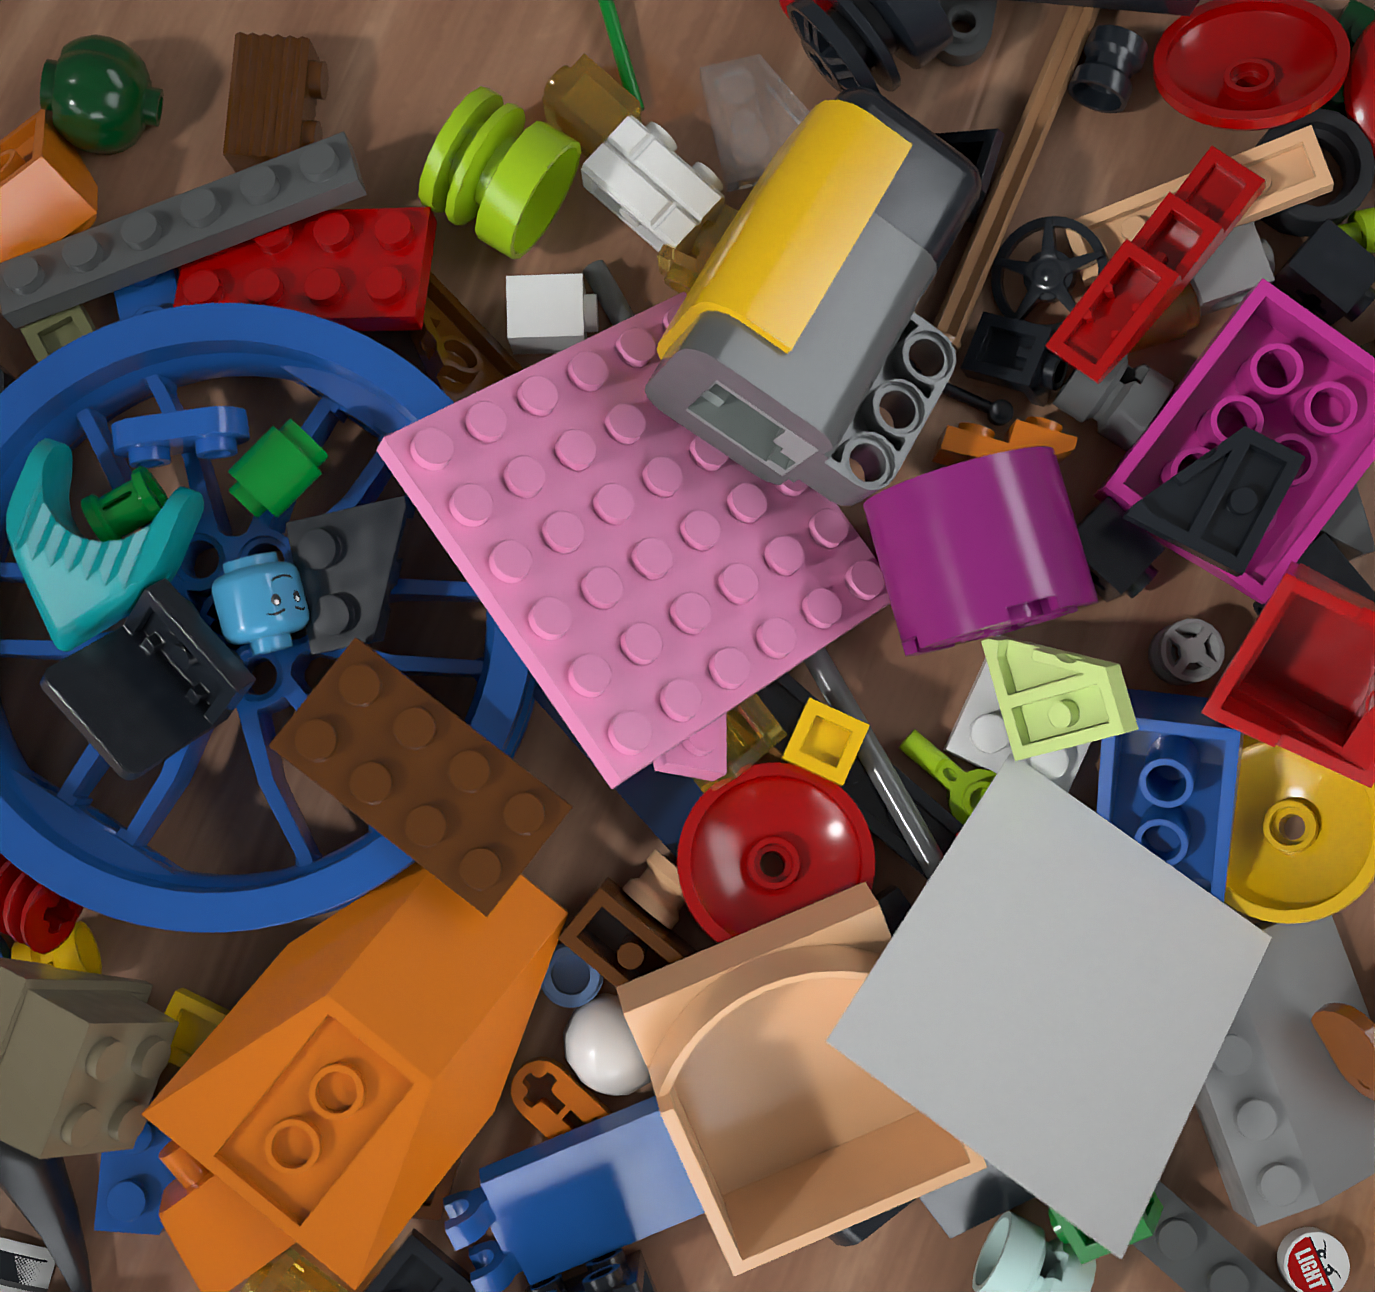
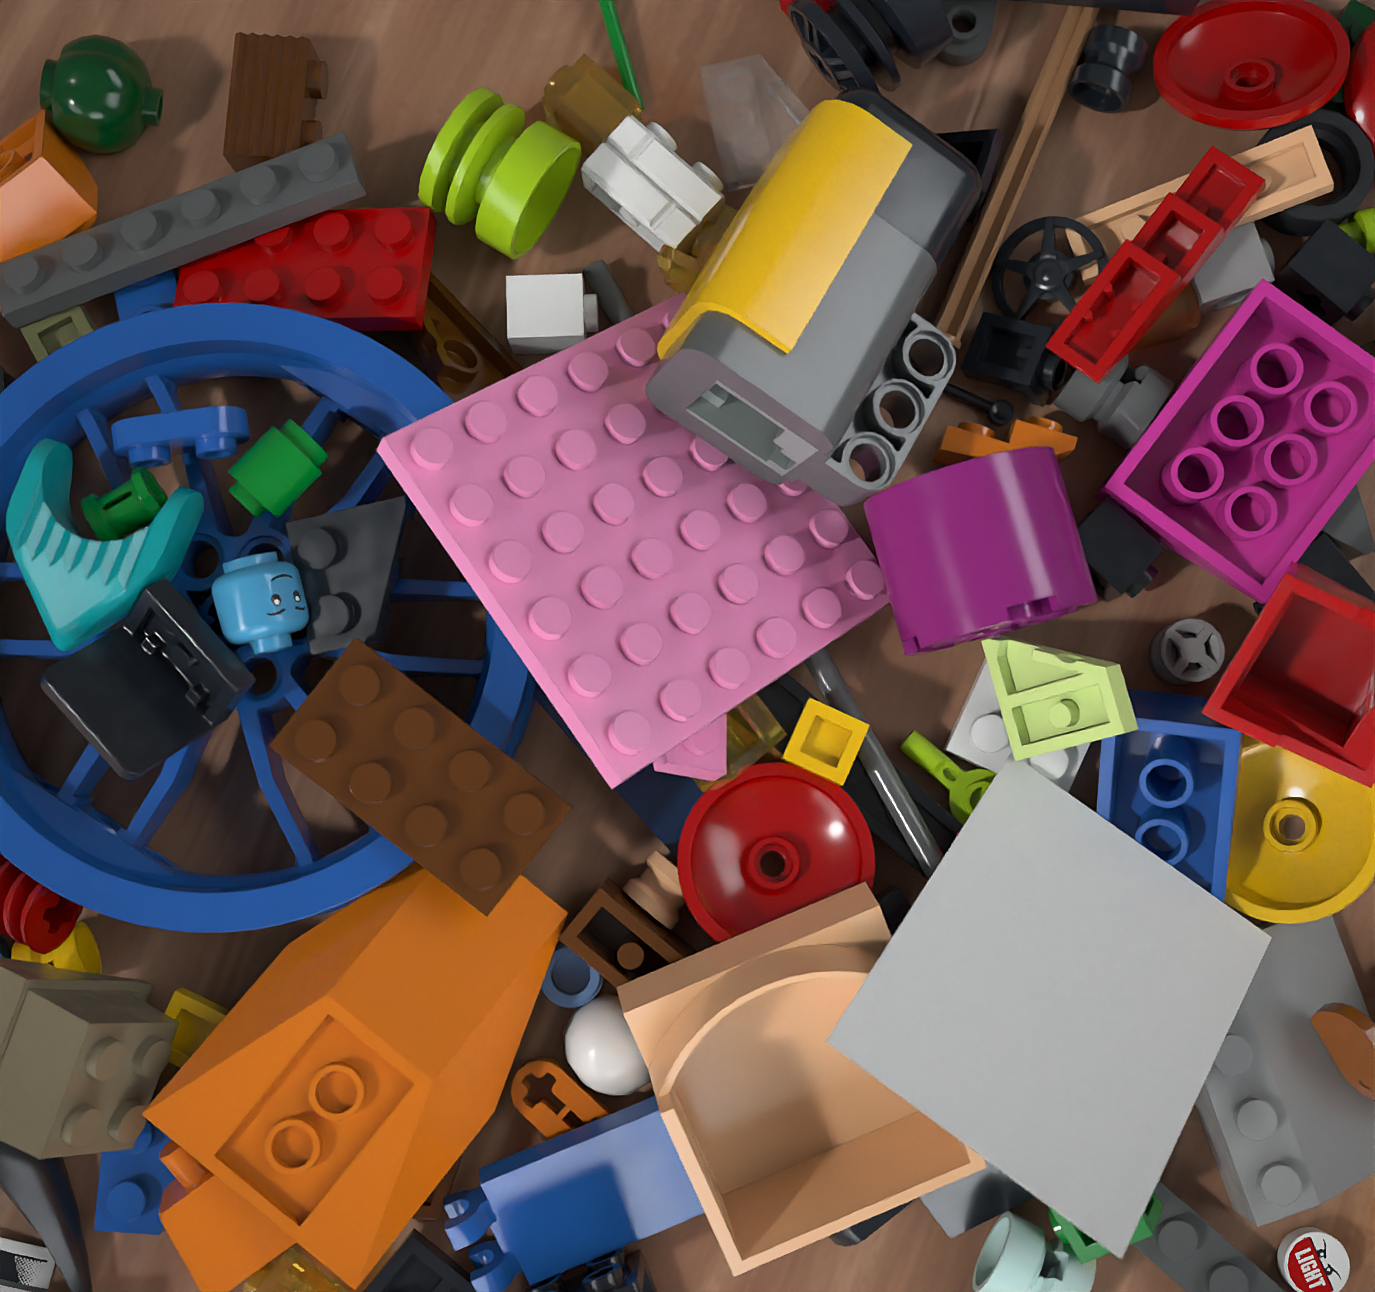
(1221, 500): black wing -> none

